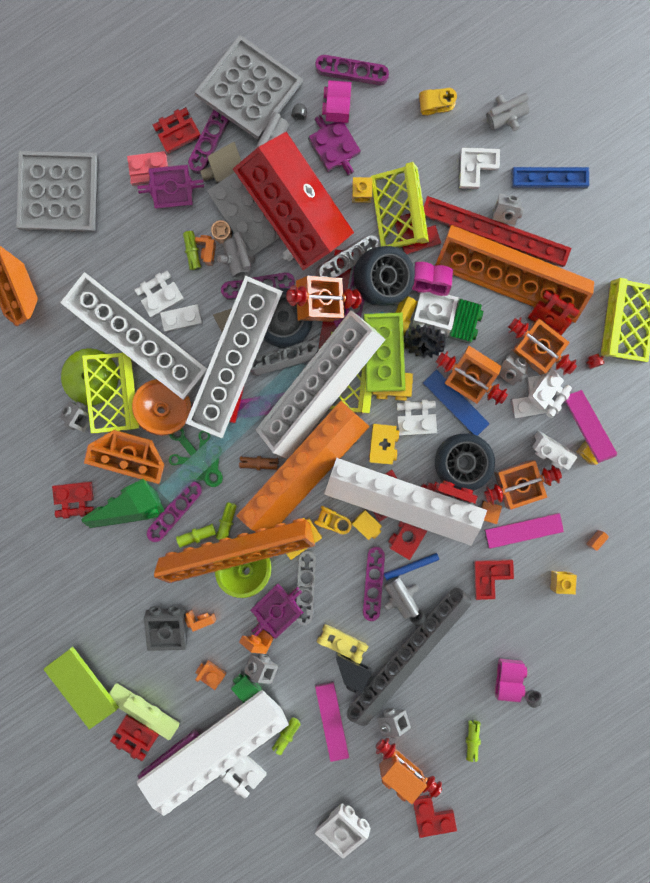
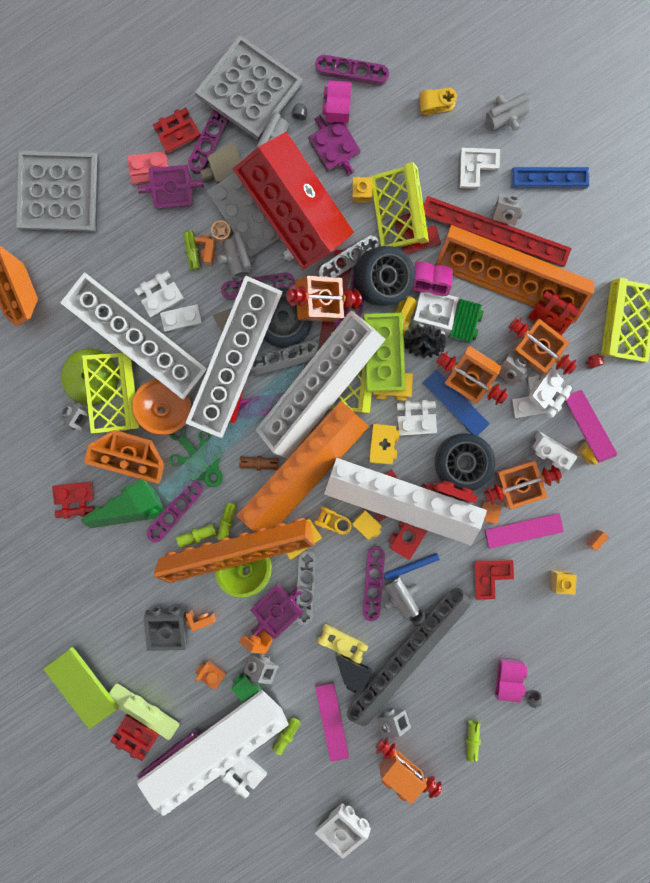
(430, 822): red plate -> none

